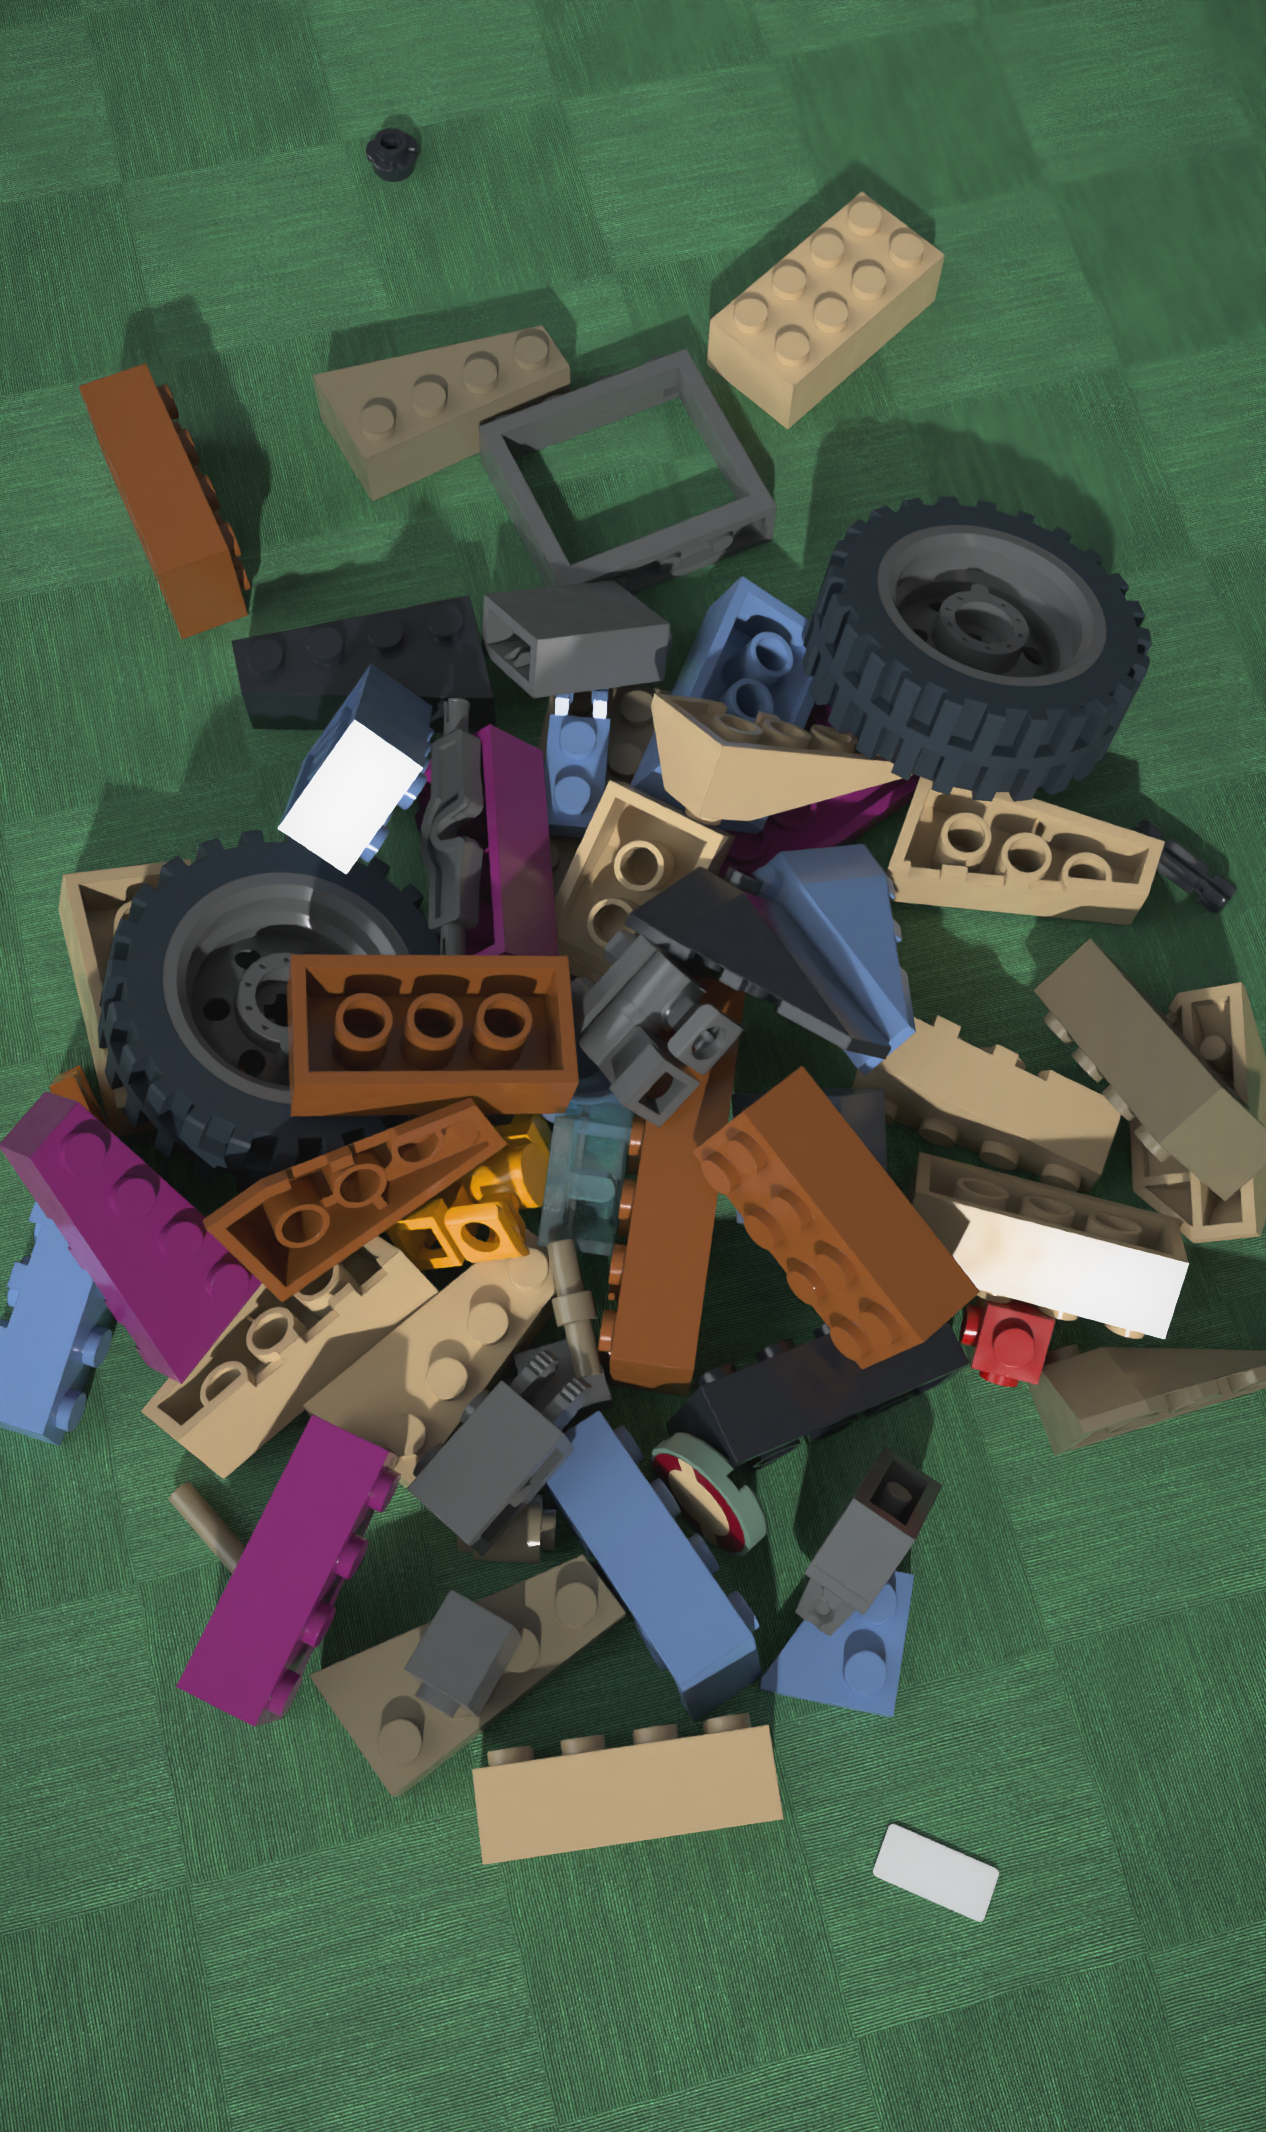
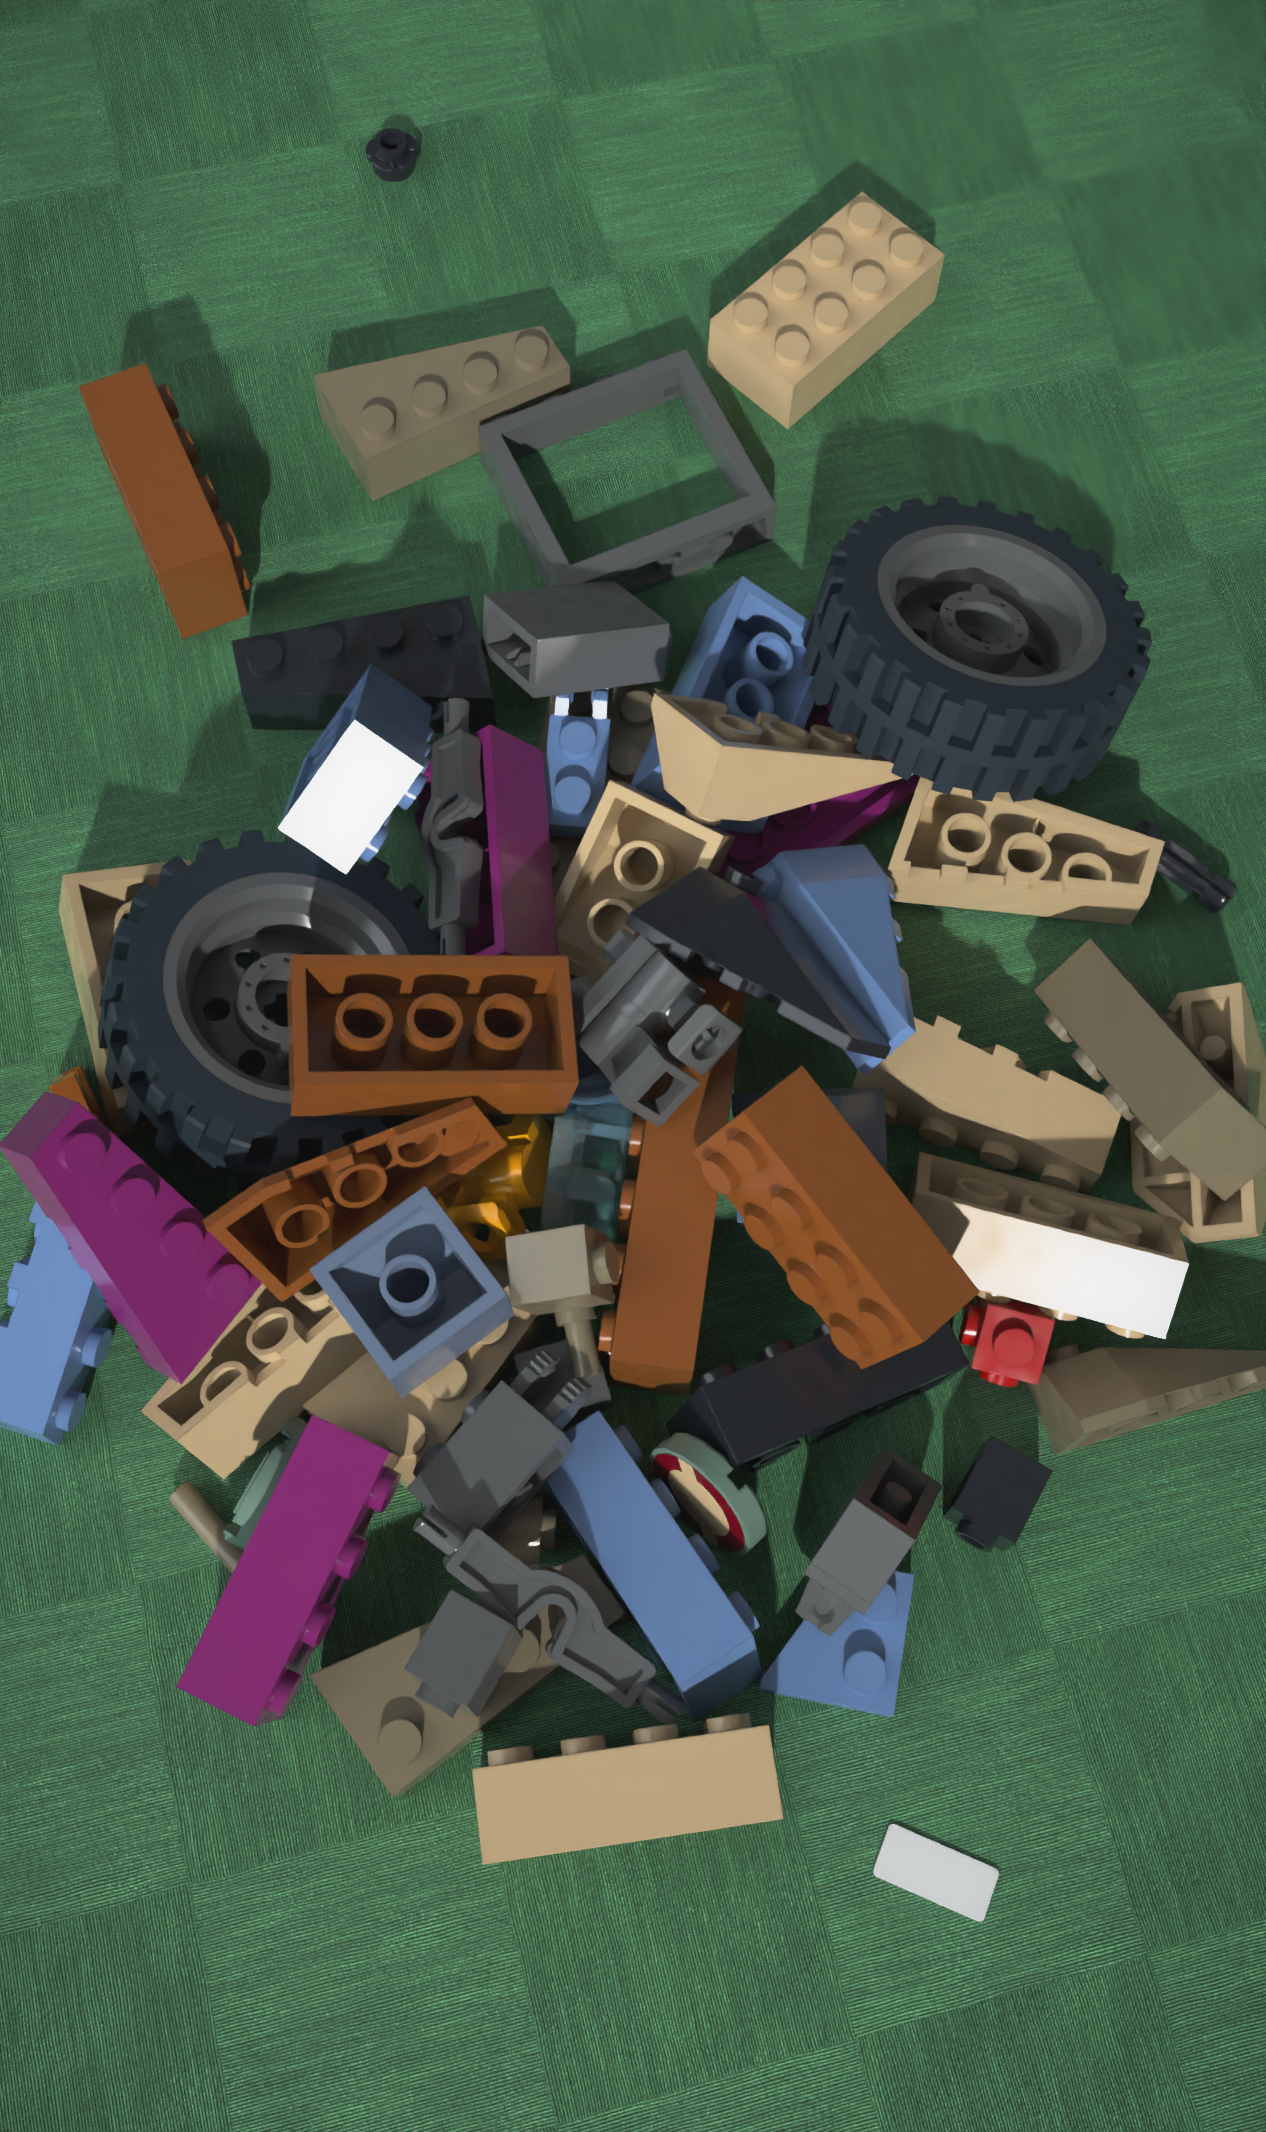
(262, 1486): none -> sand green tile
(413, 1291): none -> sand blue slope
(522, 1590): none -> dark grey piece
(561, 1269): none -> dark tan brick
(996, 1496): none -> black brick

